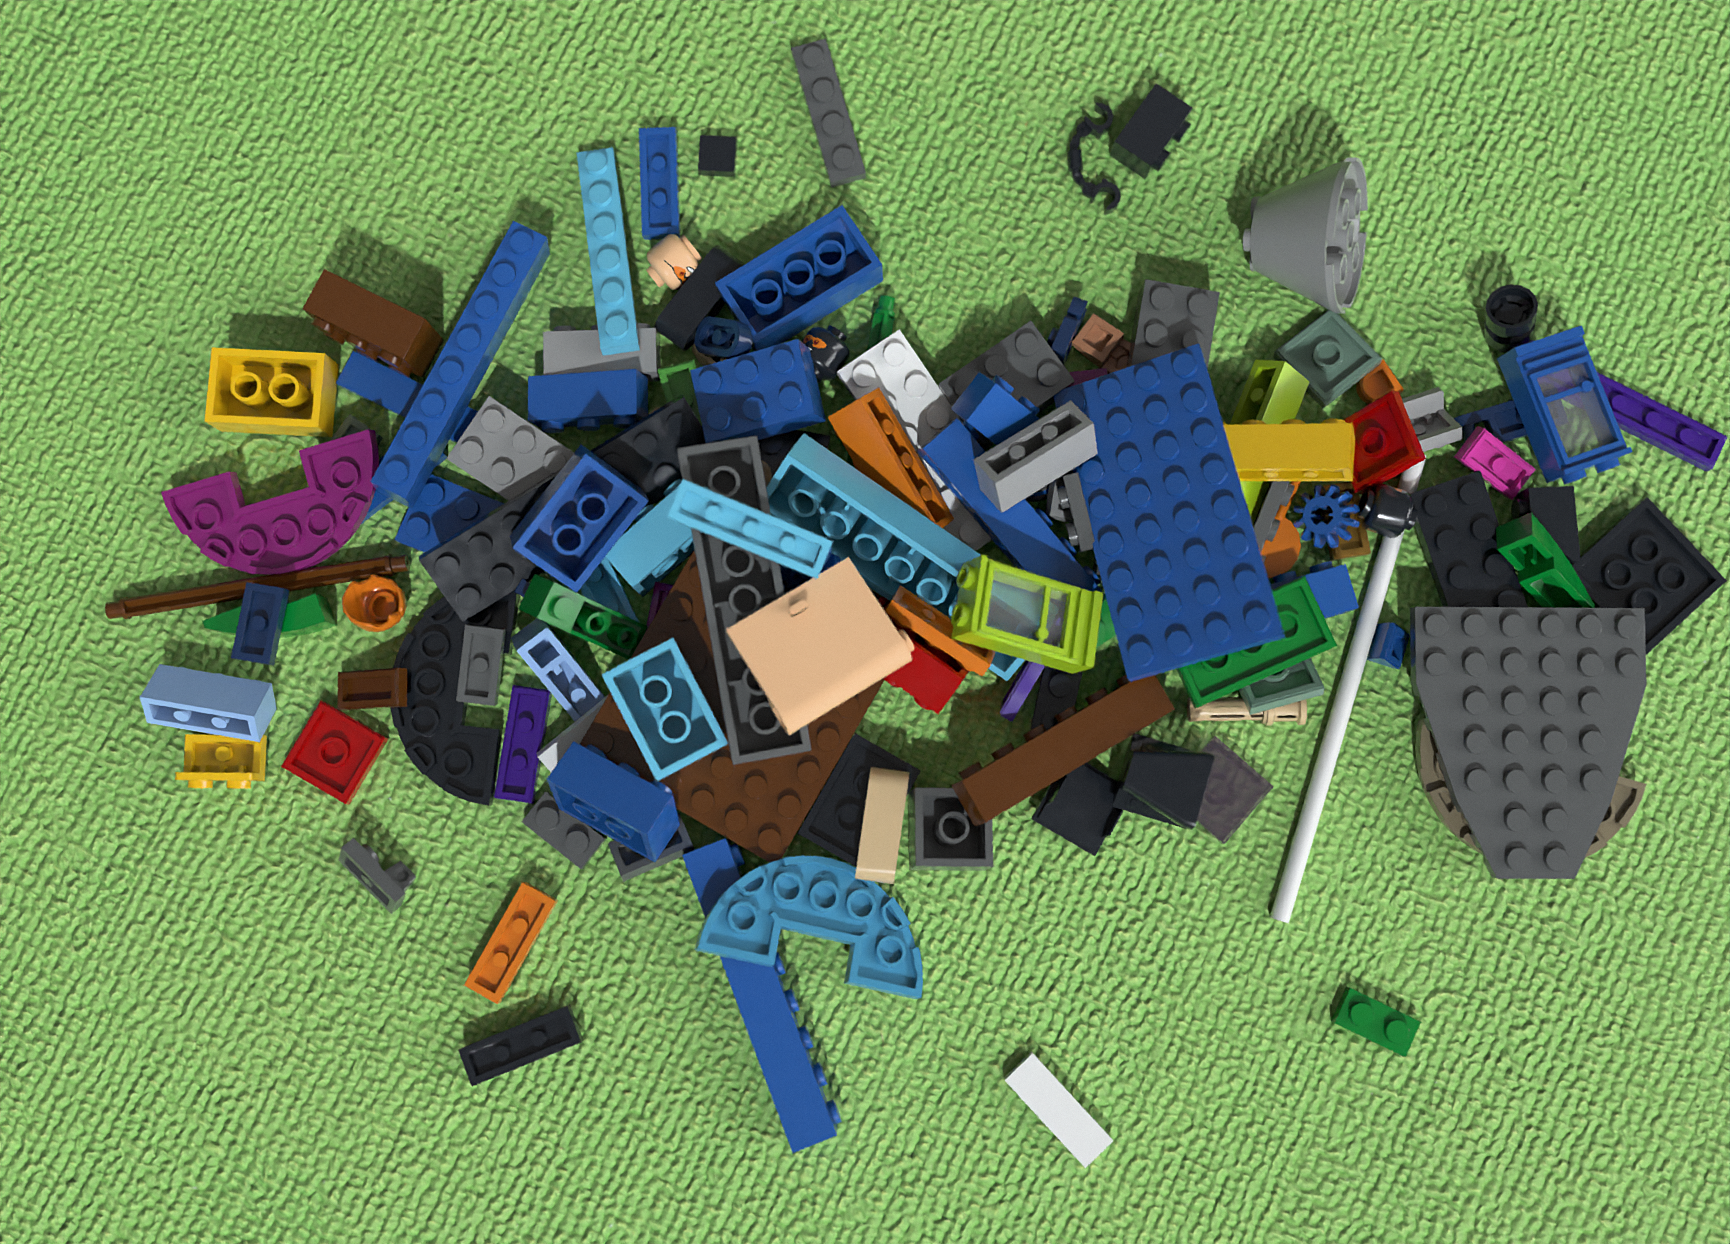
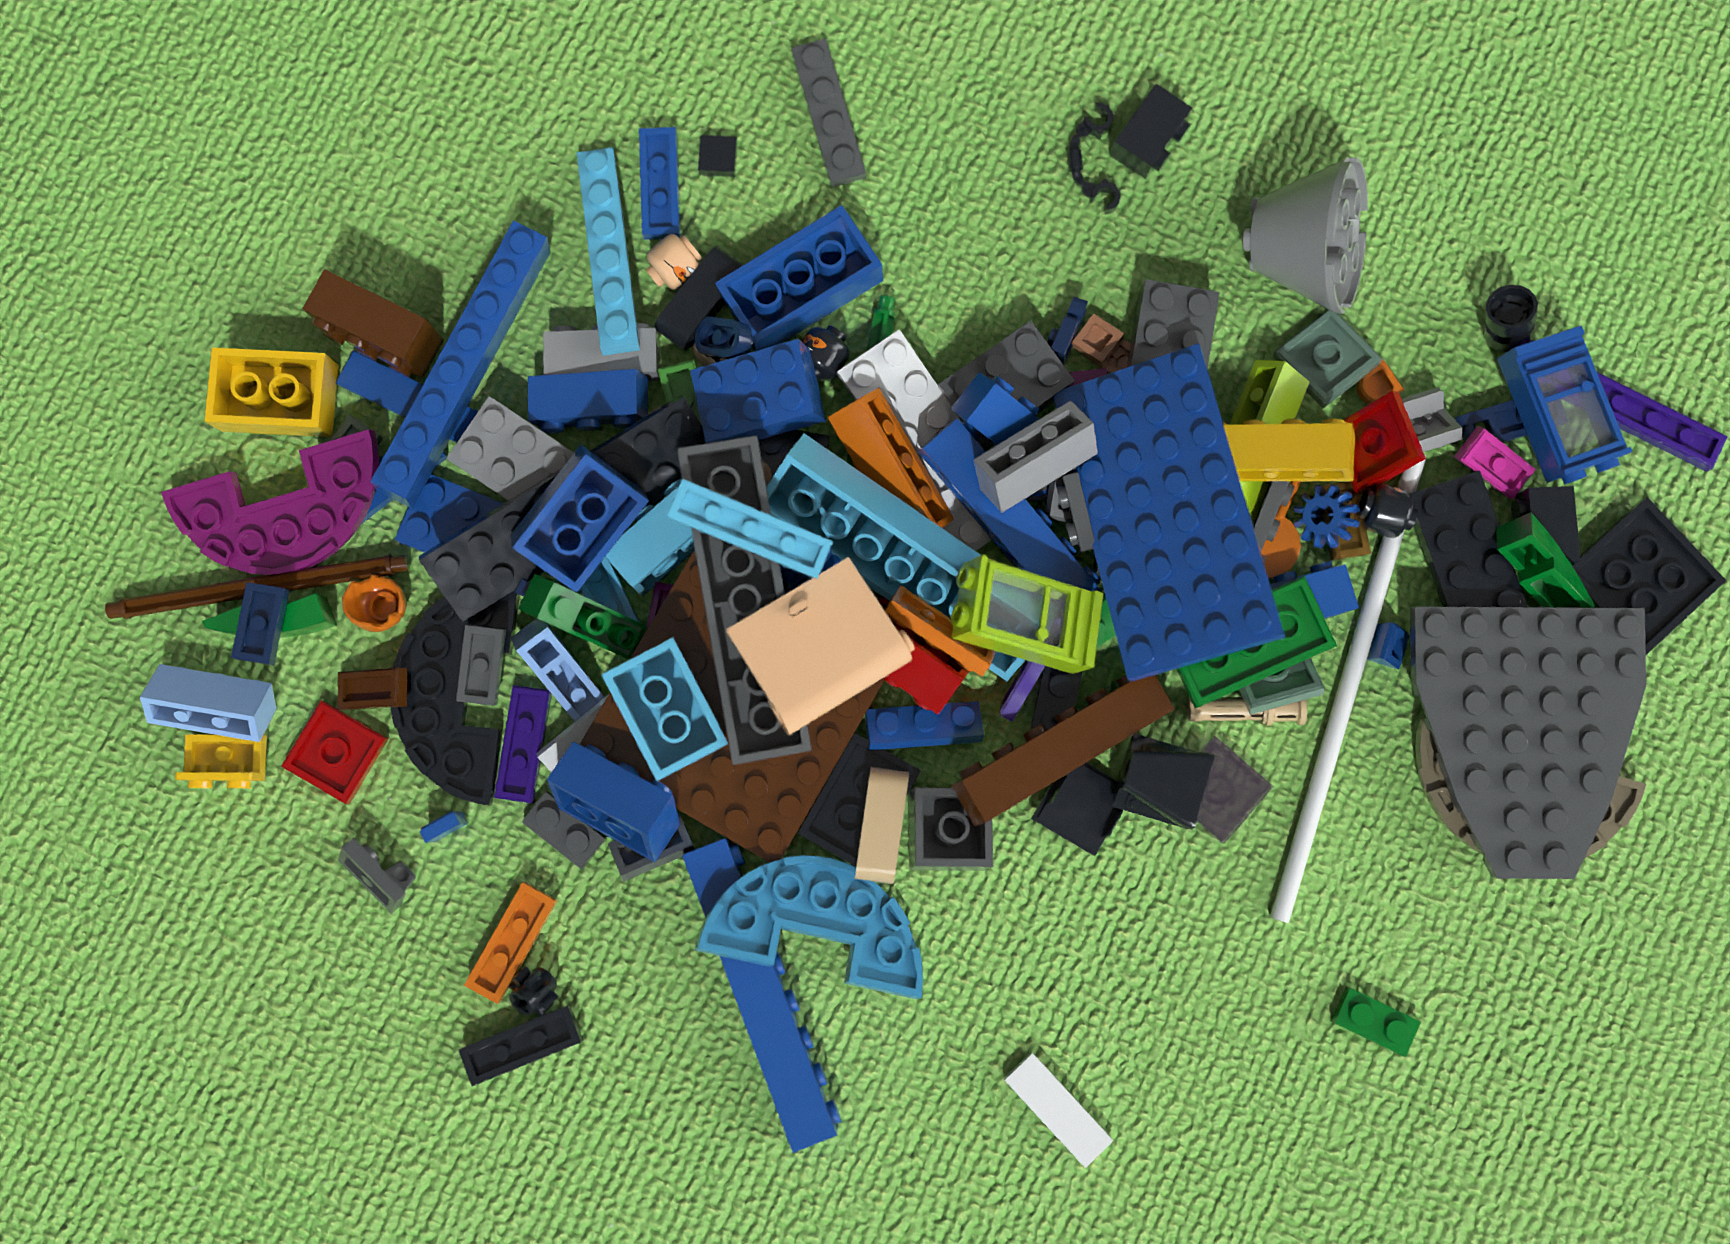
(443, 826): none -> blue tile
(533, 991): none -> black gear
(921, 727): none -> blue plate

